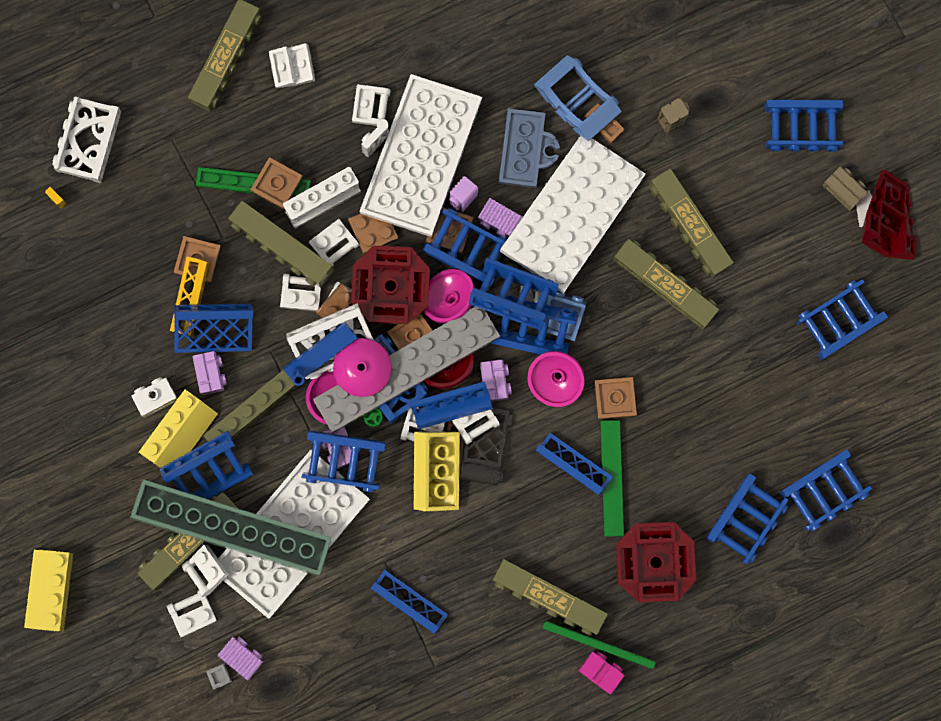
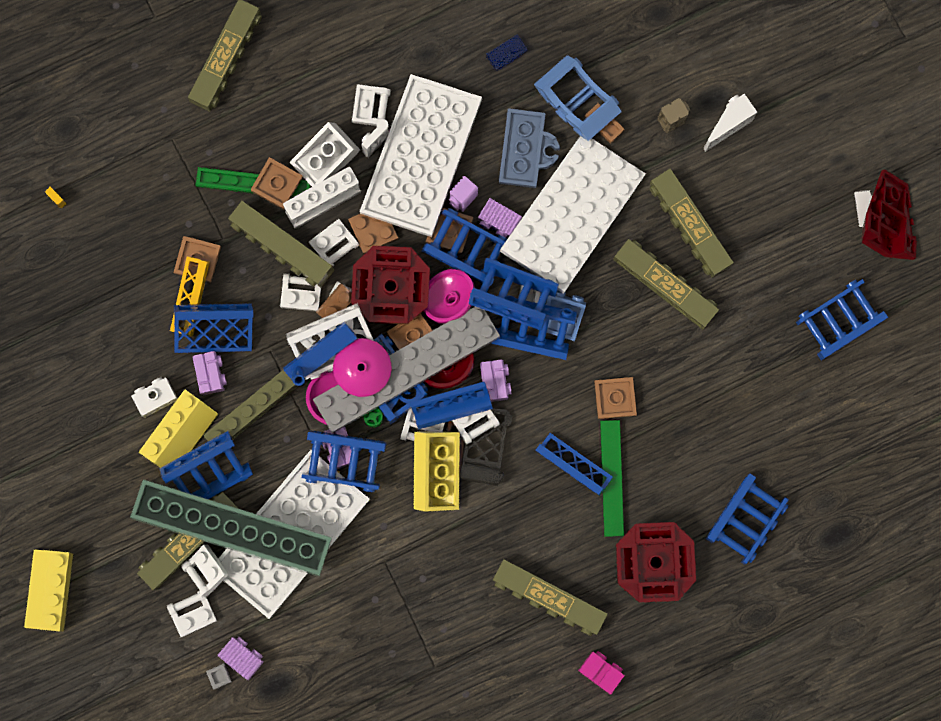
(96, 163): white fence -> none
(292, 66): white slope -> none
(324, 154): none -> white slope
(404, 607): blue fence -> none
(506, 52): none -> clear blue plate
(548, 386): dark pink dish -> none
(598, 645): green tile -> none
(736, 116): none -> white slope
(812, 108): blue fence -> none
(825, 472): blue fence -> none
(845, 188): dark tan brick -> none

